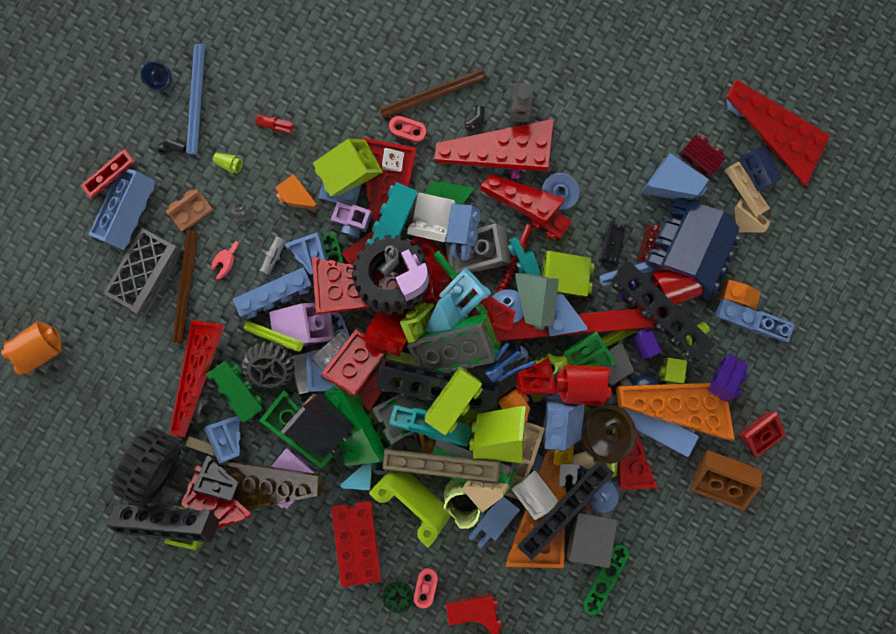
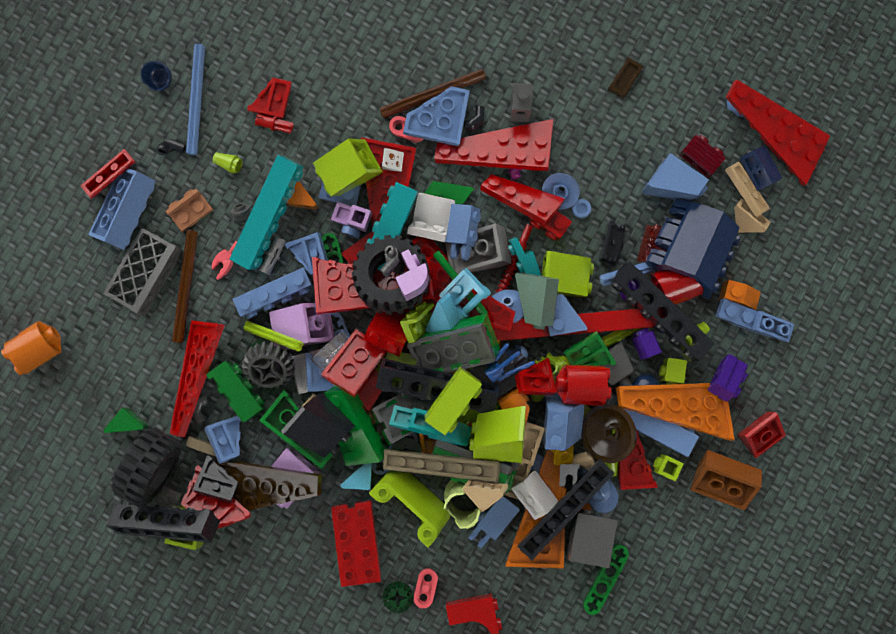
(125, 421): none -> green slope
(267, 212): none -> teal brick
(273, 99): none -> red wing
(439, 118): none -> medium blue plate
(581, 209): none -> medium blue tile
(625, 78): none -> dark brown tile
(667, 467): none -> lime brick

